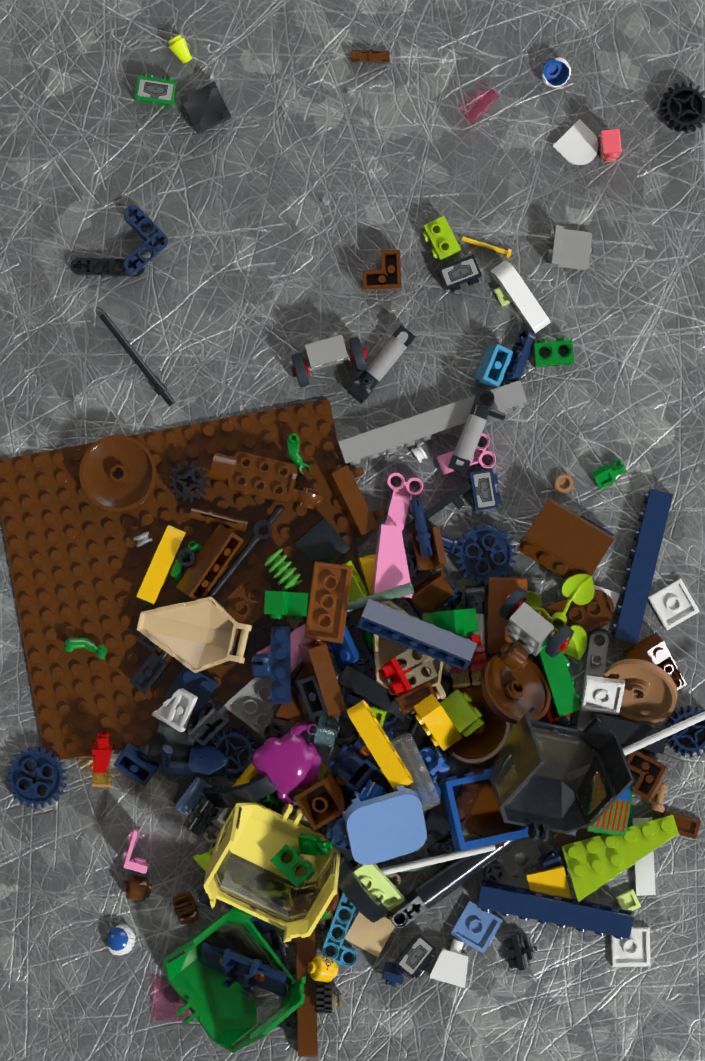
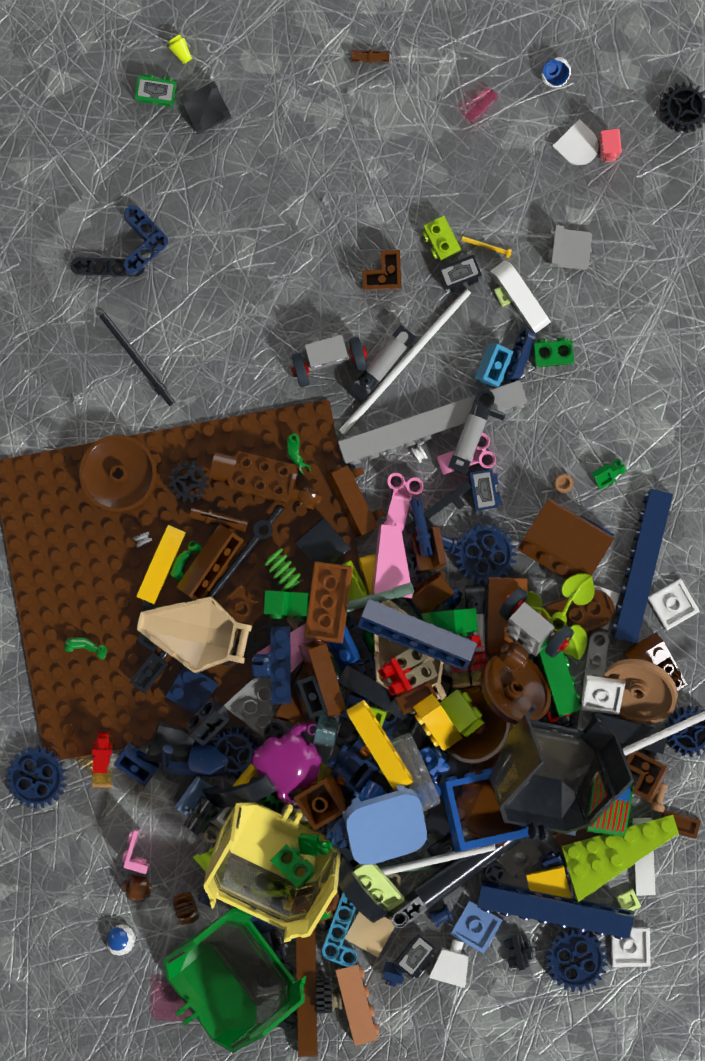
(177, 710): white wing -> none
(191, 556): black bush -> none
(242, 969): dark blue piece -> none
(323, 969): yellow head -> none
(356, 1004): none -> nougat brick
(404, 362): none -> white piece
(441, 915): none -> dark blue bush
(583, 977): none -> dark blue gear

